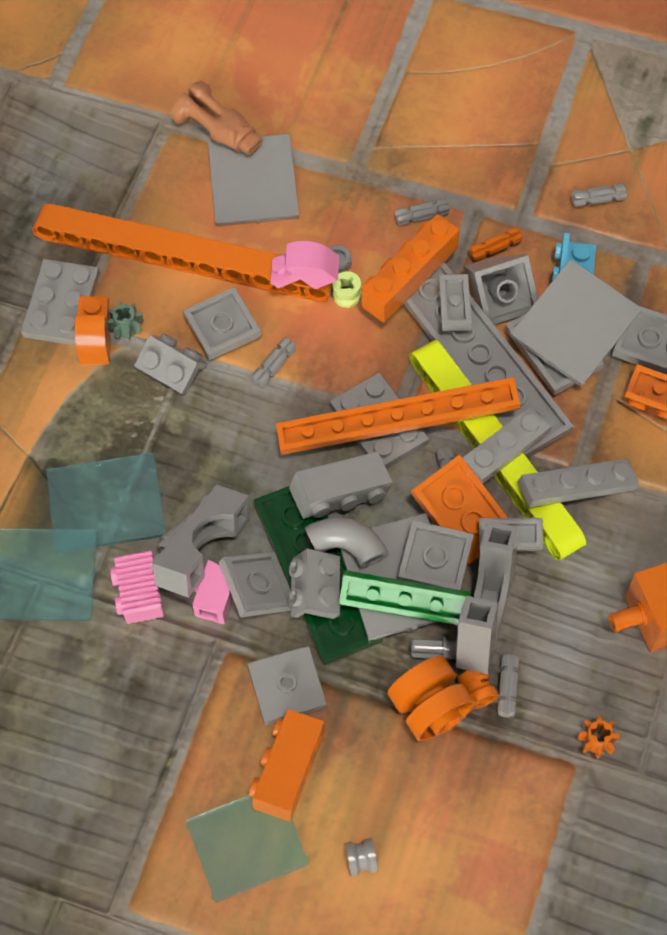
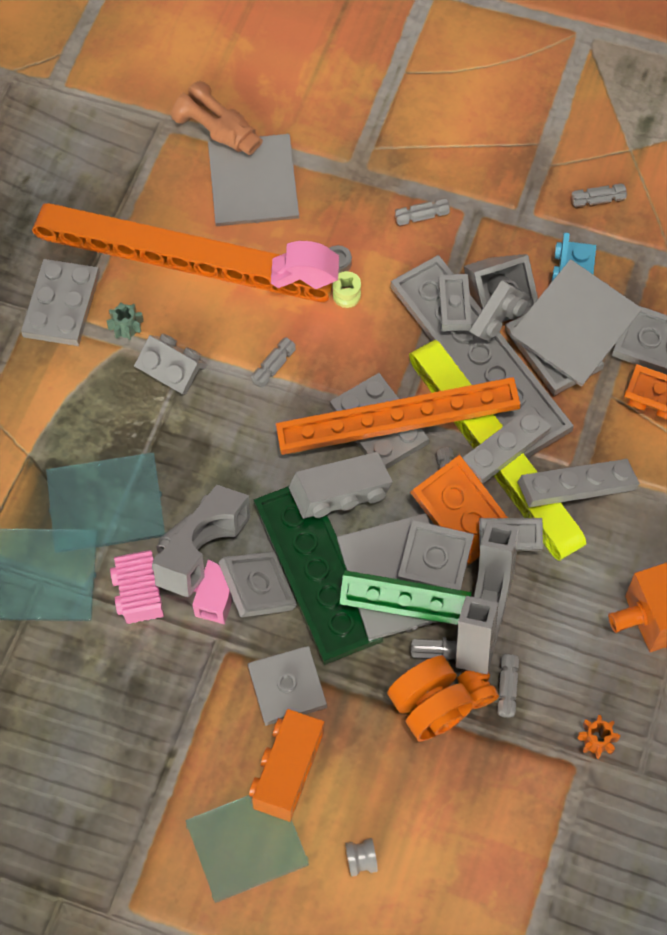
(92, 330): orange brick -> none
(222, 323): light grey plate -> none
(315, 584): light grey bracket -> none
(349, 535): light grey cylinder -> none
(409, 267): orange brick -> none
(495, 244): orange axle -> none
(504, 302): none -> light grey plate

